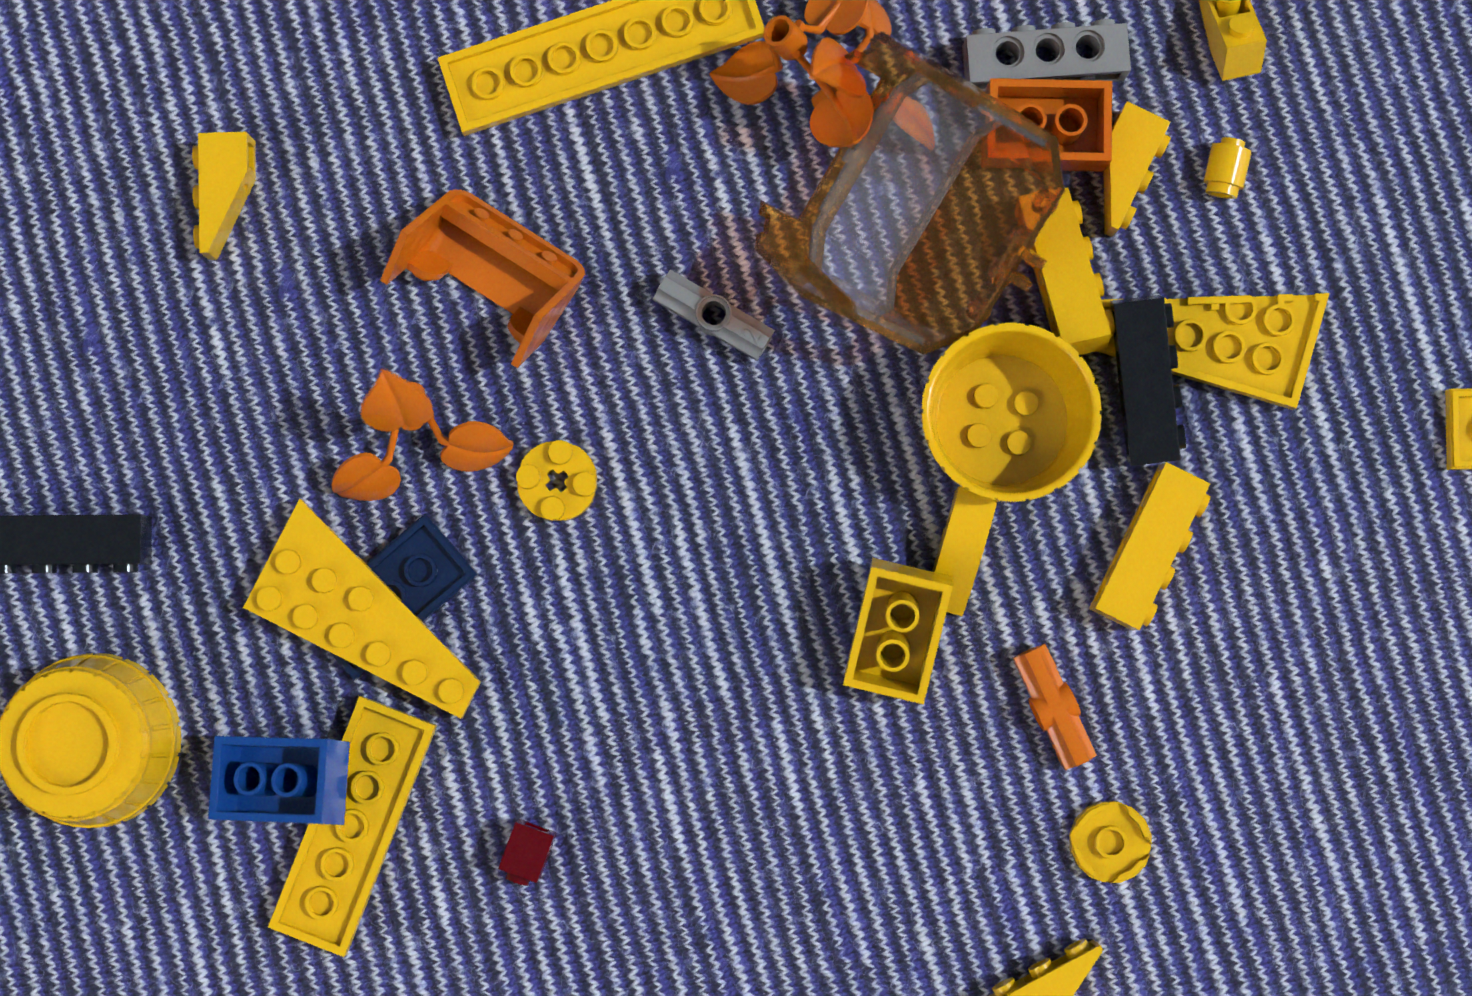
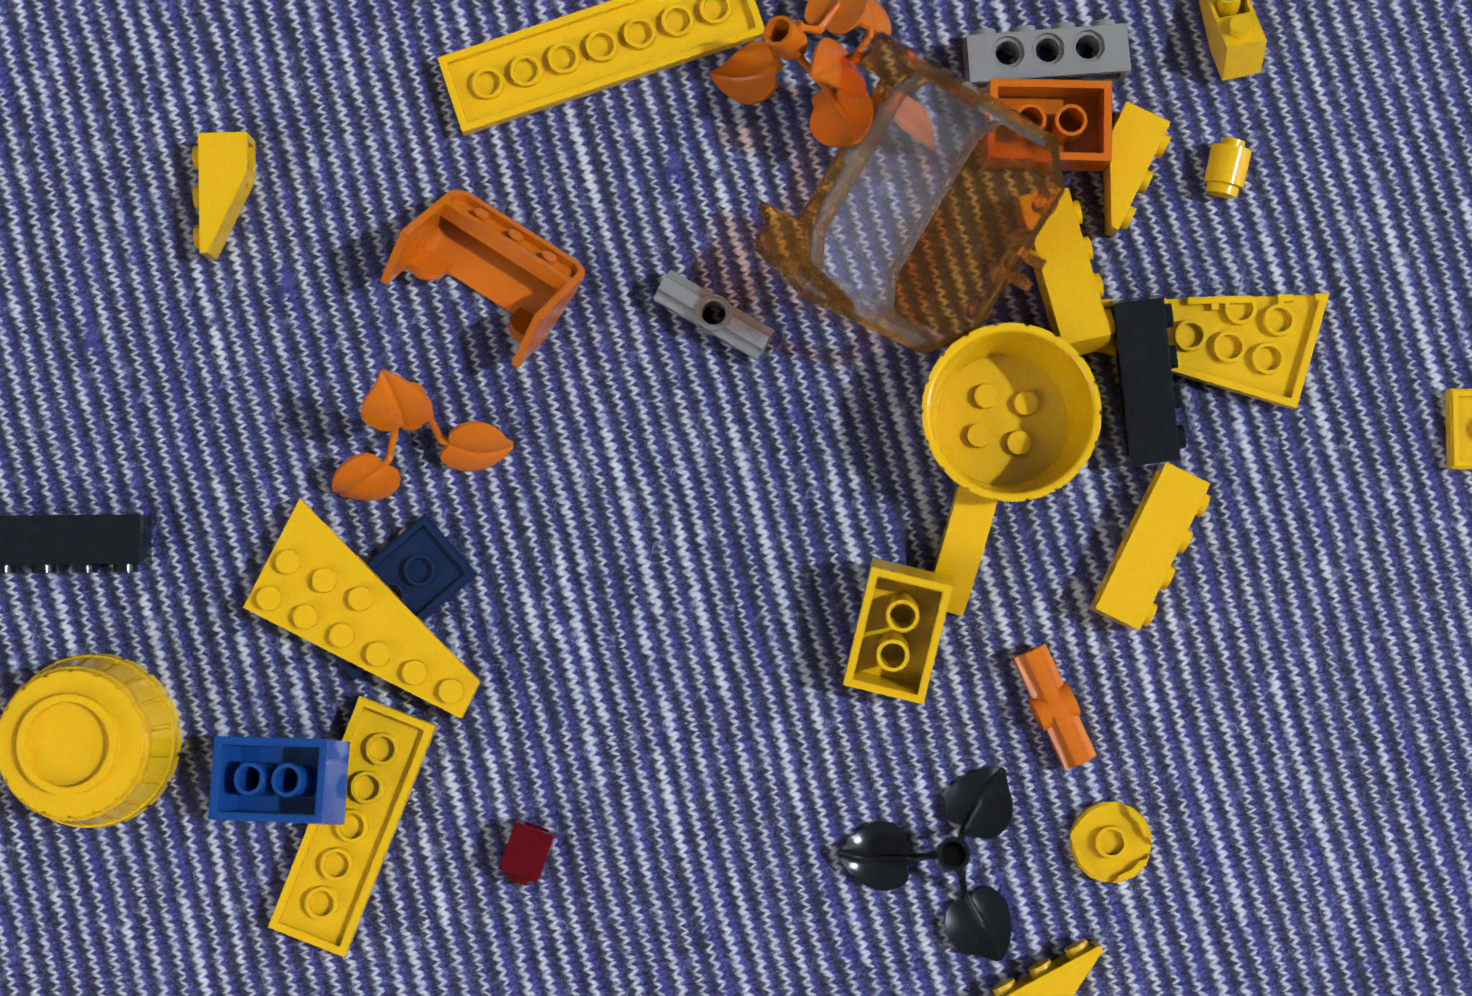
(533, 480): yellow plate -> none
(978, 803): none -> black plant

